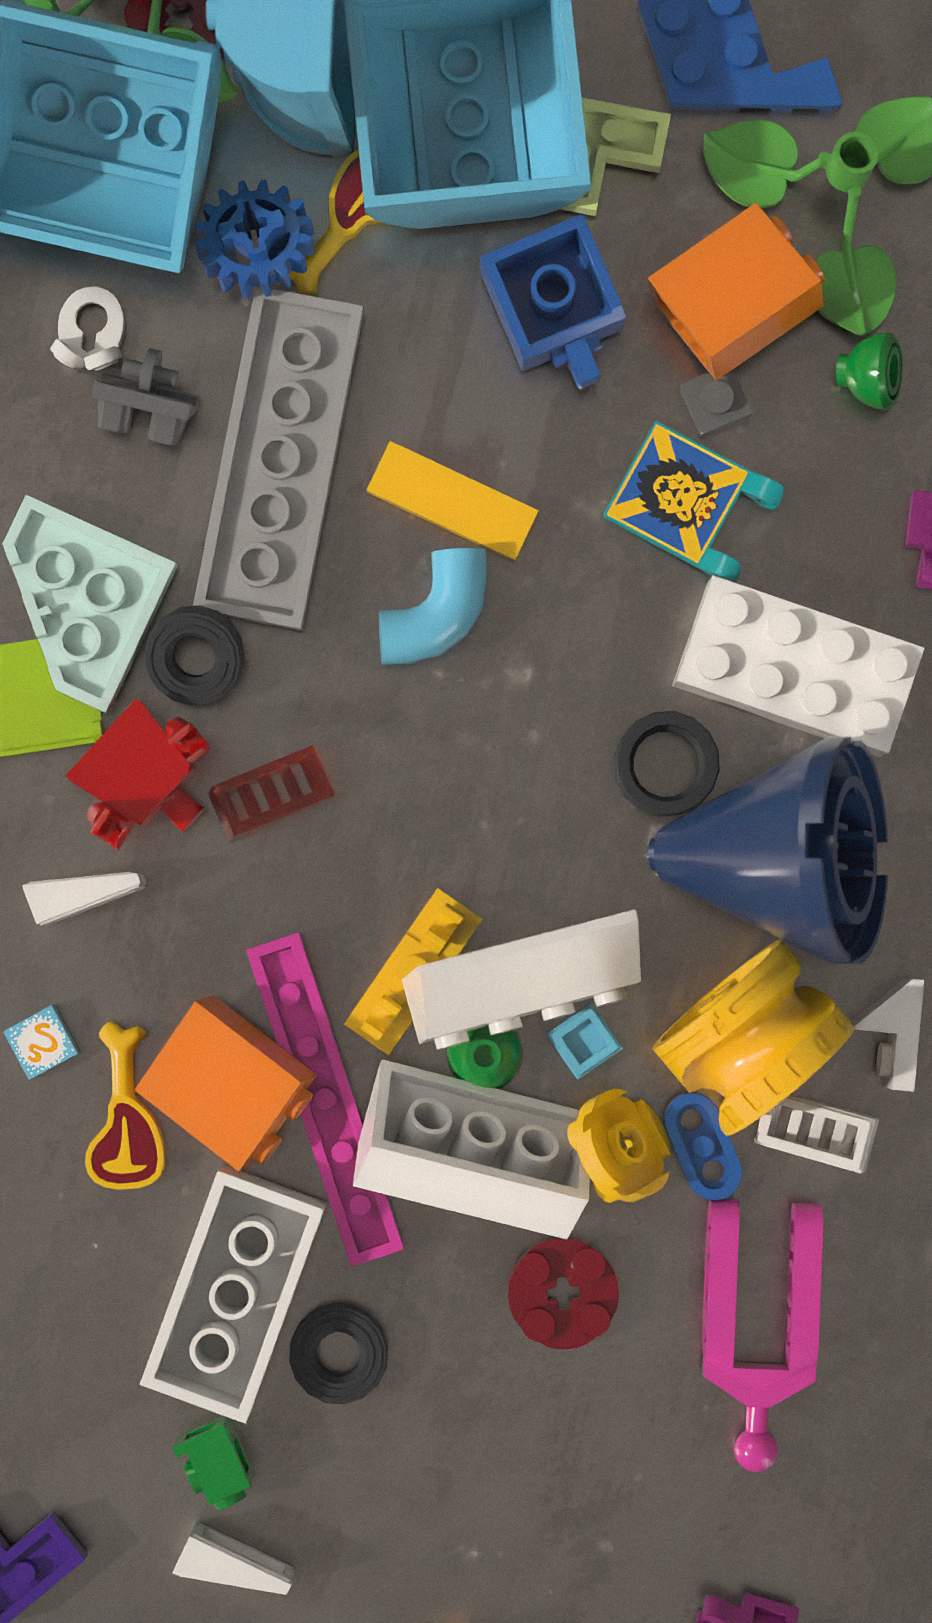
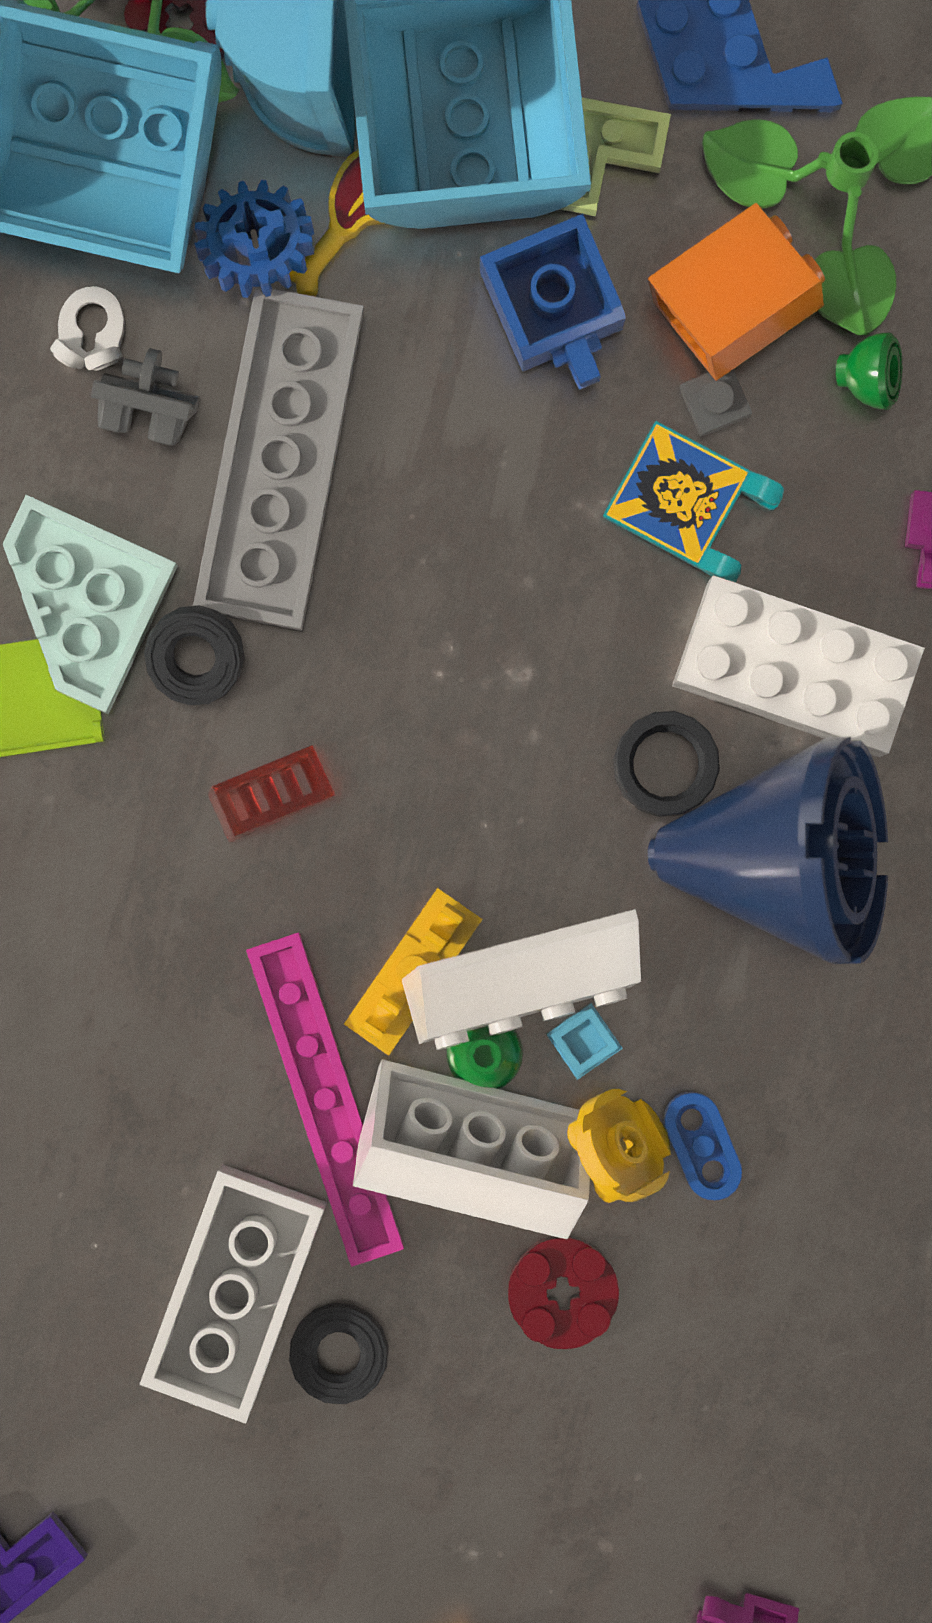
(41, 1042): tile -> none
(67, 897): white slope -> none
(131, 1144): yellow piece -> none
(139, 773): red torso -> none
(216, 1462): green brick -> none
(227, 1083): orange brick -> none
(227, 1561): white slope -> none
(445, 614): medium azure cylinder -> none
(452, 501): yellow tile -> none
(754, 1037): yellow piece -> none
(761, 1384): dark pink piece -> none
(862, 1145): white slope -> none
(899, 1016): white slope -> none

